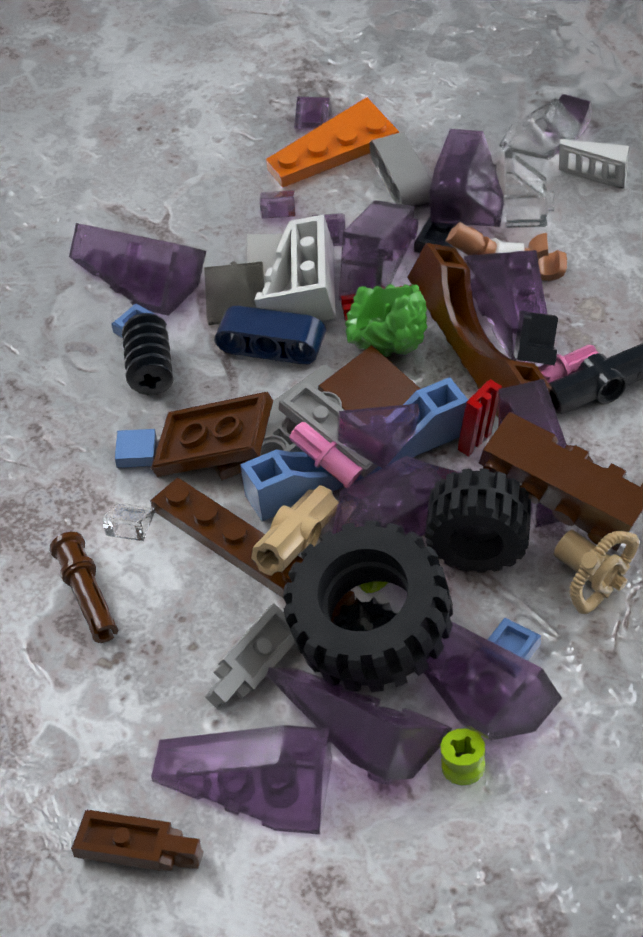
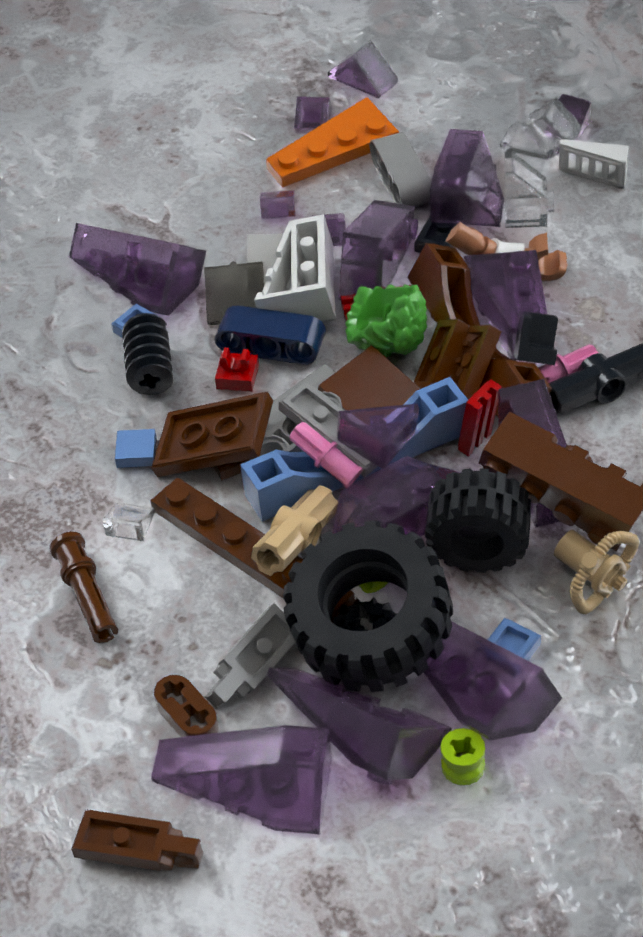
(193, 705): none -> reddish brown beam
(237, 371): none -> red tile
(365, 71): none -> slope
(458, 353): none -> reddish brown slope

